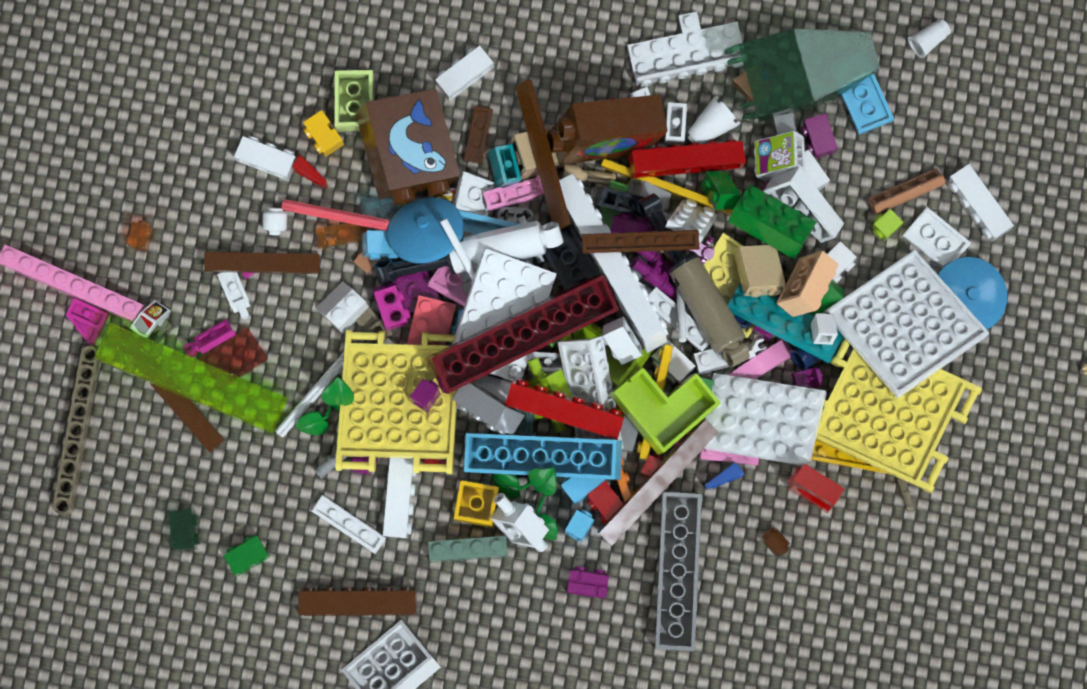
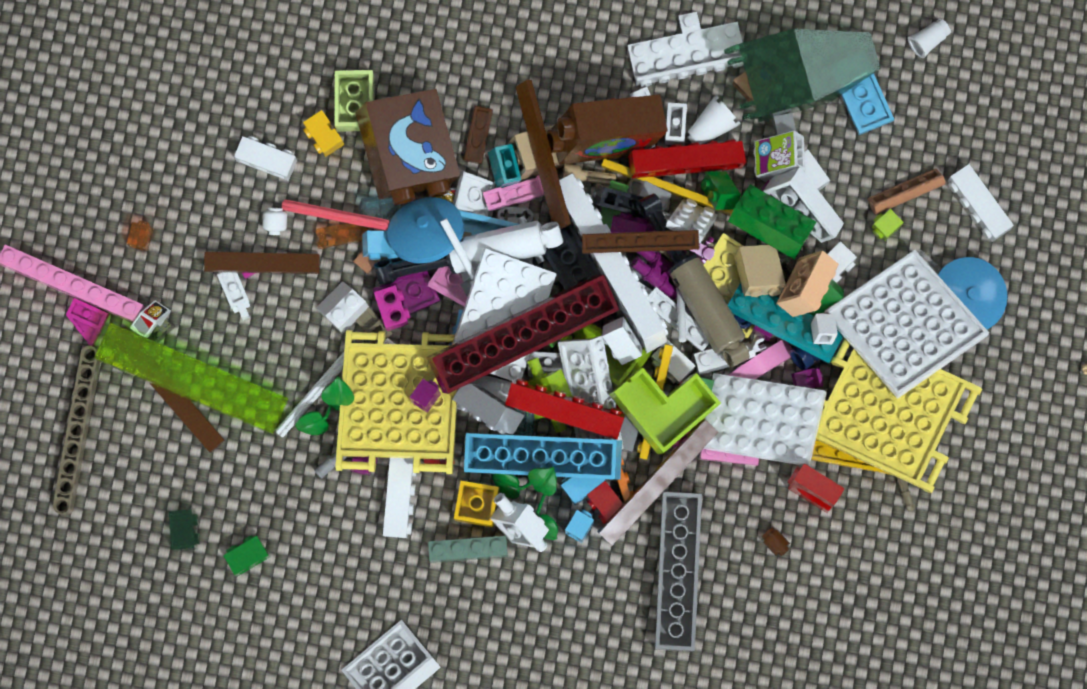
(210, 338): dark pink plate -> none
(237, 354): clear red tile -> none
(307, 171): red slope -> none
(348, 524): white tile -> none
(357, 602): reddish brown brick -> none
(431, 317): coral plate -> none
(464, 72): white brick -> none
(588, 583): magenta brick -> none
(651, 464): red brick -> none
(729, 474): blue slope -> none
(819, 136): magenta brick -> none
(936, 238): white tile -> none

